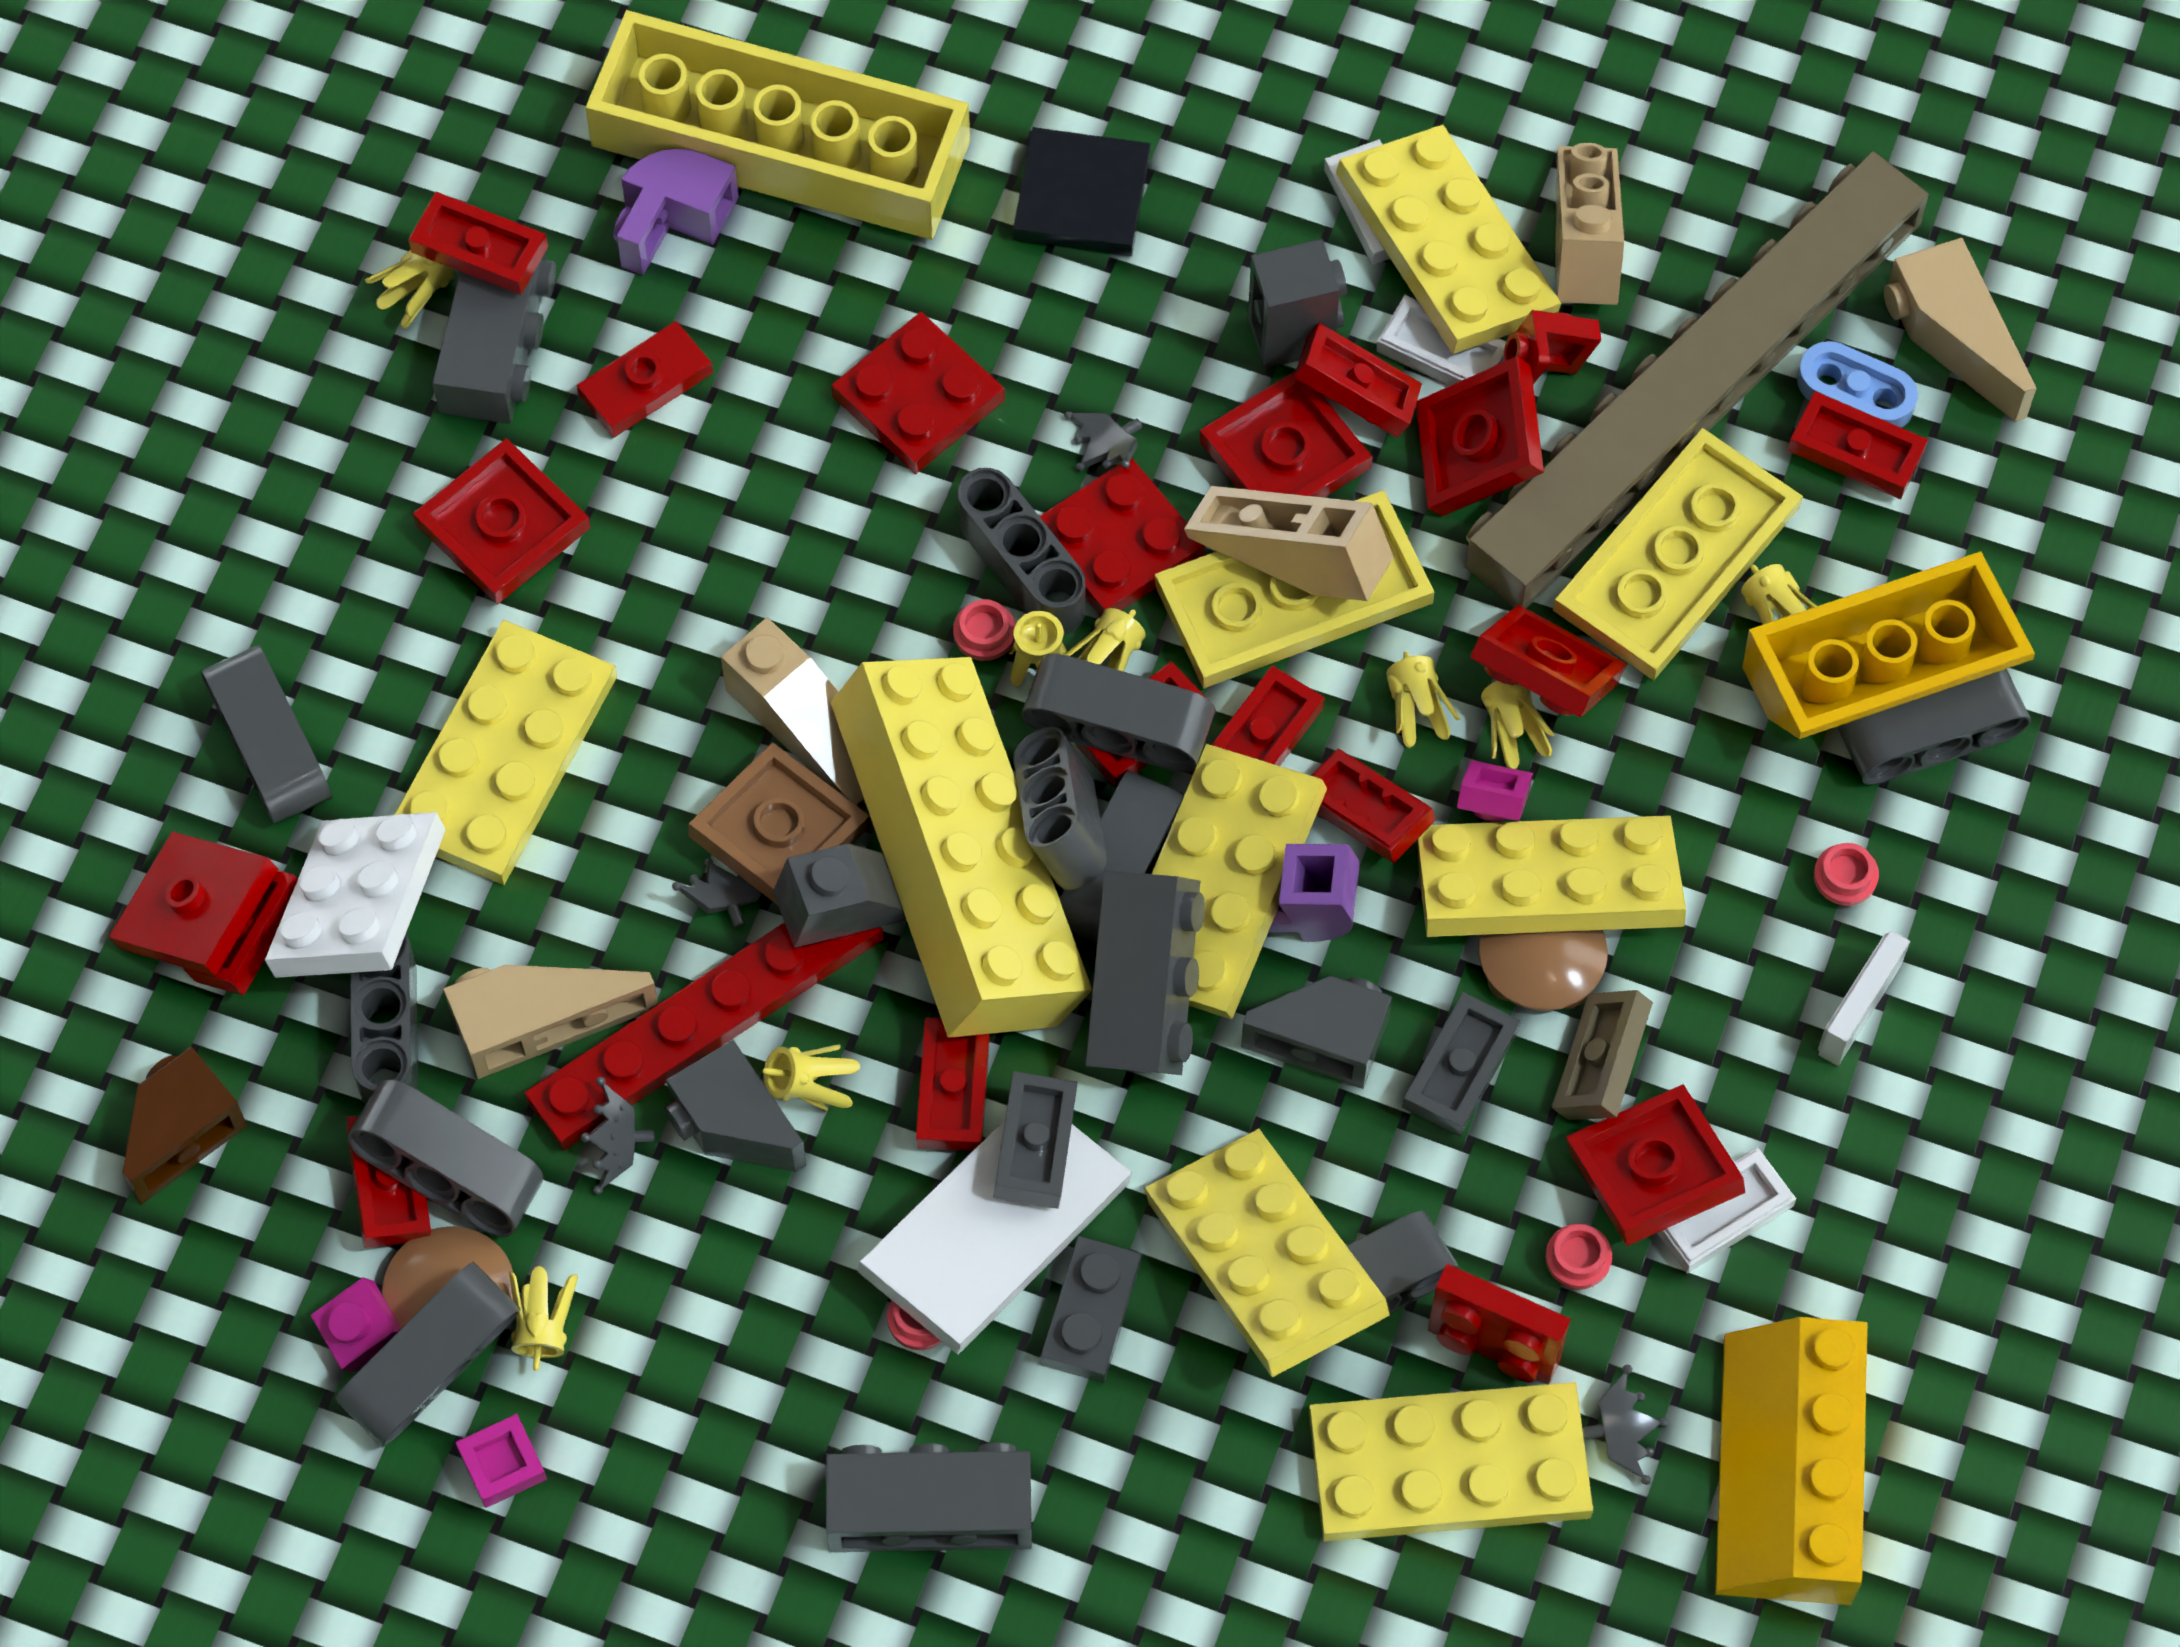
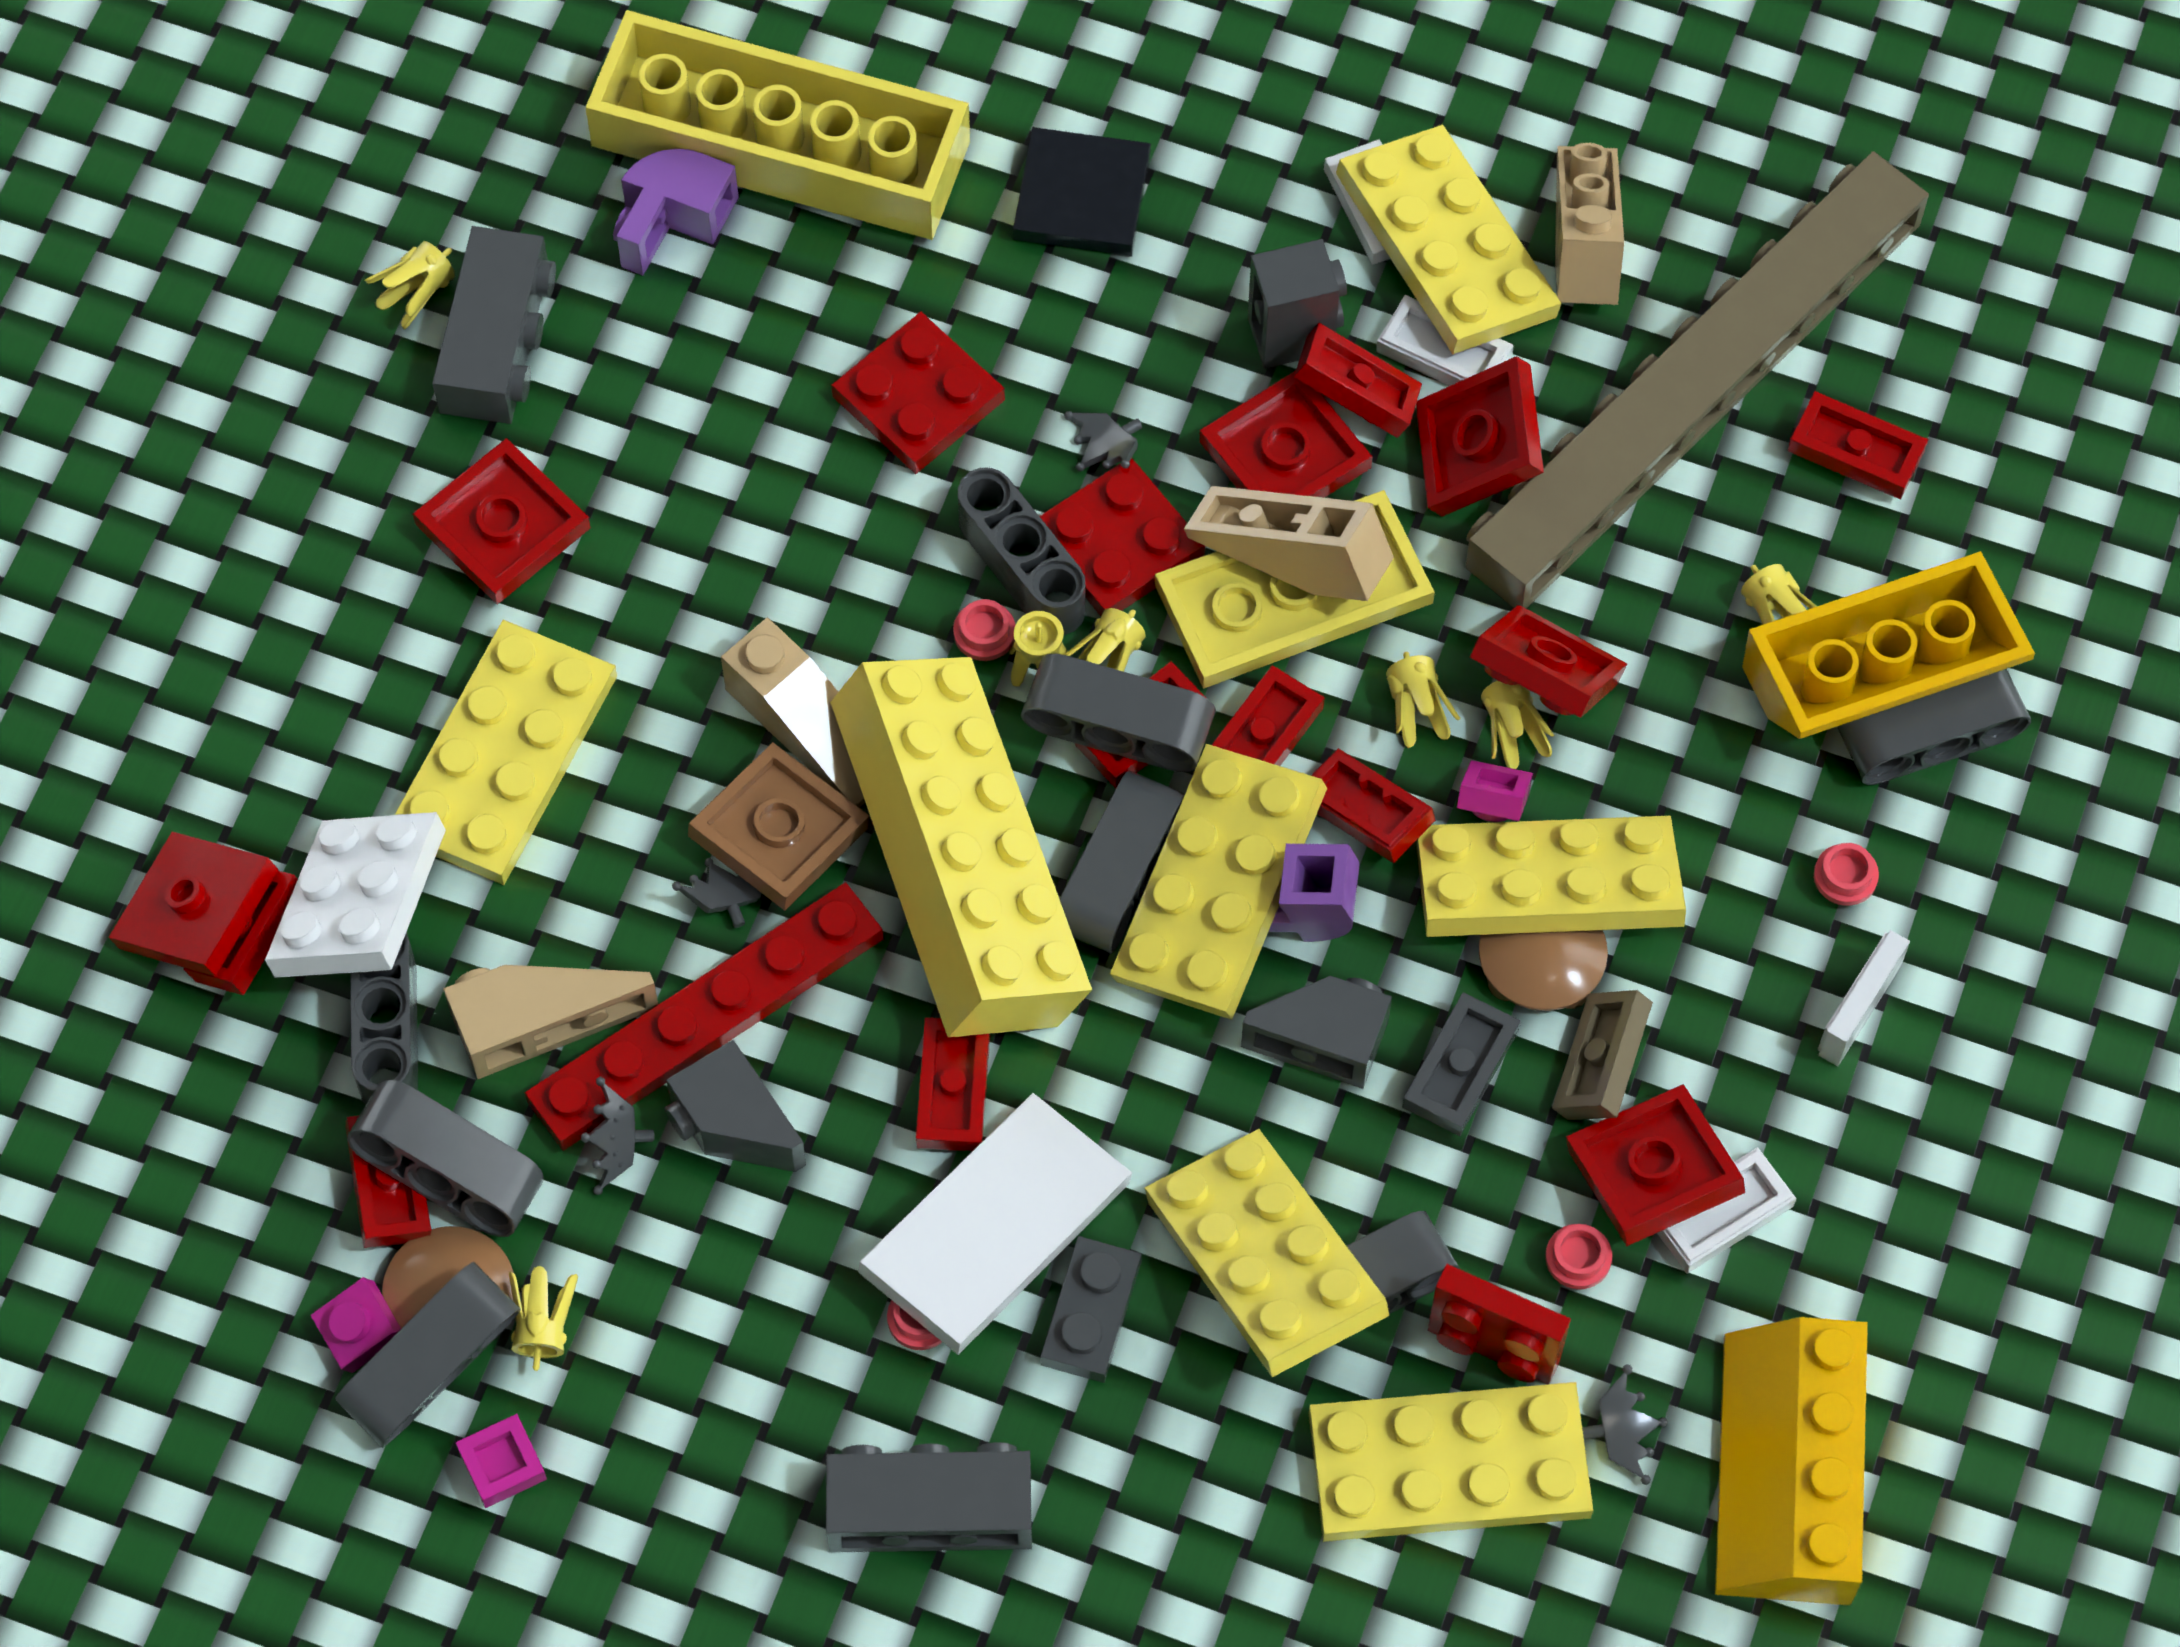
(177, 1122): reddish brown slope -> none
(266, 734): dark grey beam -> none
(478, 243): red plate -> none
(644, 379): red plate -> none
(792, 1073): light yellow piece -> none
(836, 894): dark grey slope -> none
(1035, 1140): dark grey plate -> none
(1059, 808): dark grey beam -> none
(1145, 972): dark grey brick -> none
(1553, 342): red bracket -> none
(1677, 554): light yellow plate -> none
(1859, 381): light blue plate -> none
(1958, 324): tan slope -> none

